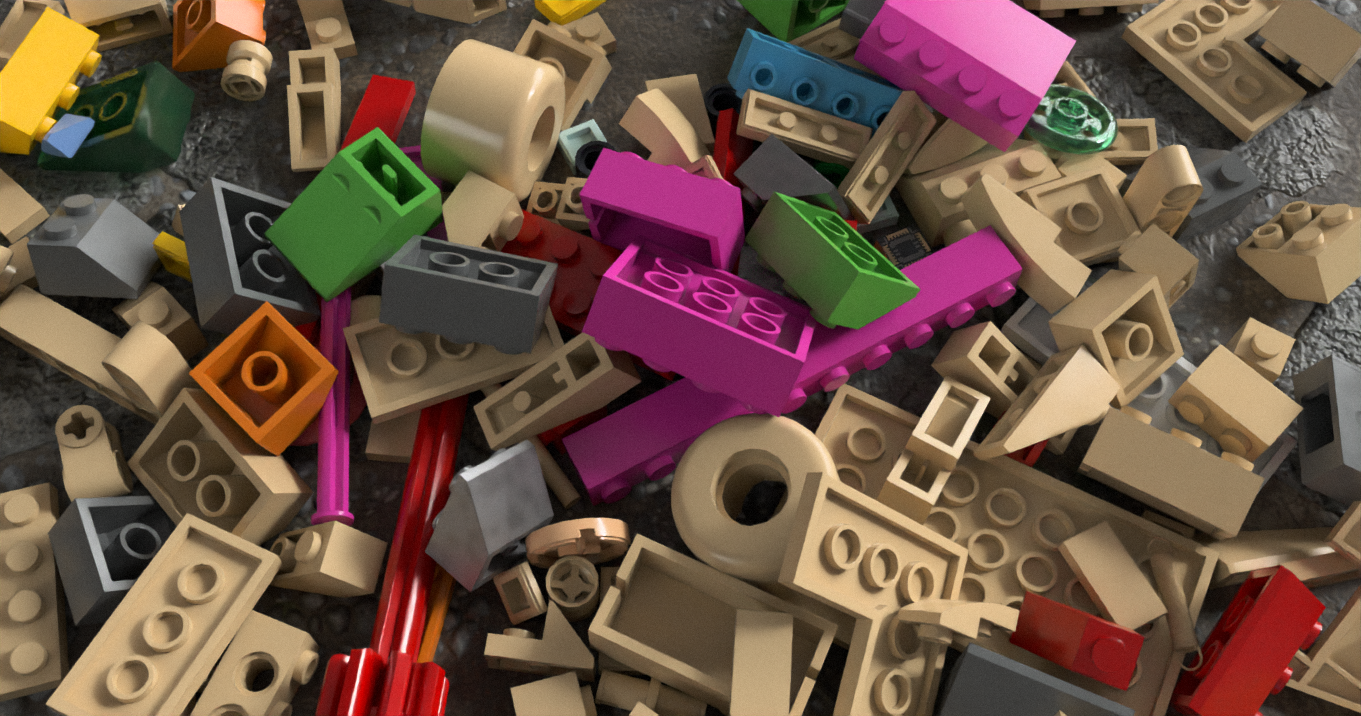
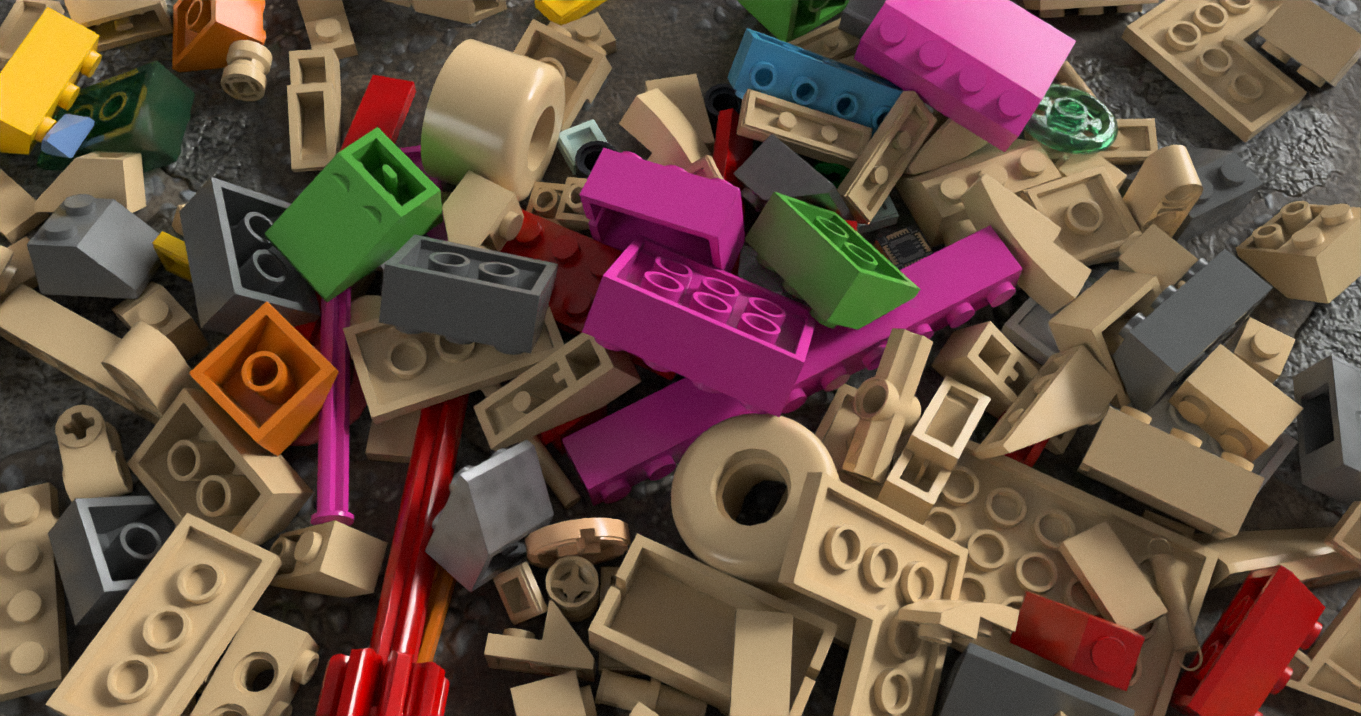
(102, 176): none -> tan slope
(887, 406): none -> tan piece
(1185, 327): none -> dark grey slope

